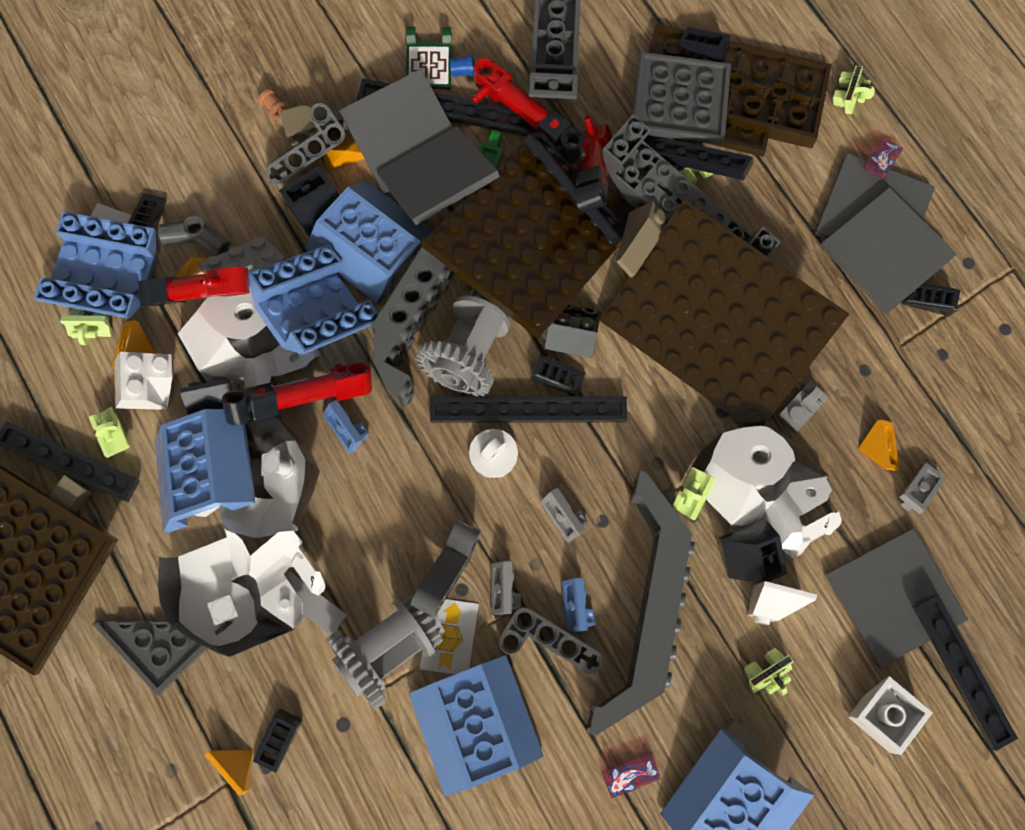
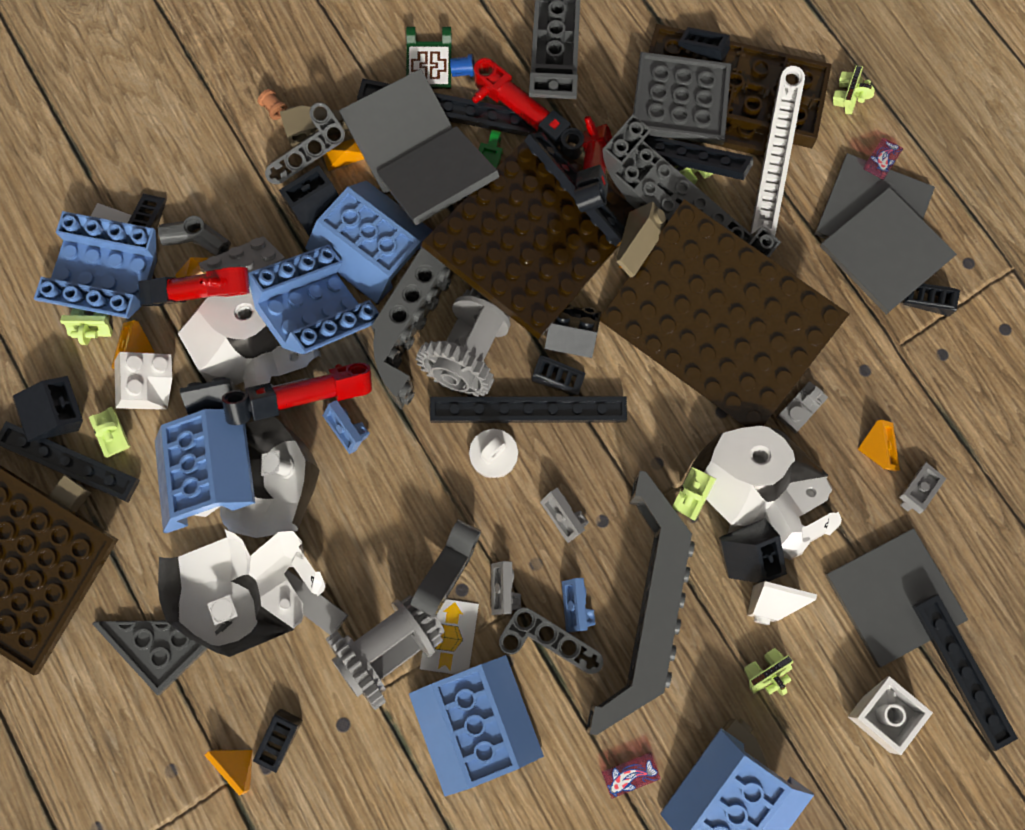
(48, 409): none -> black slope
(778, 151): none -> white gear

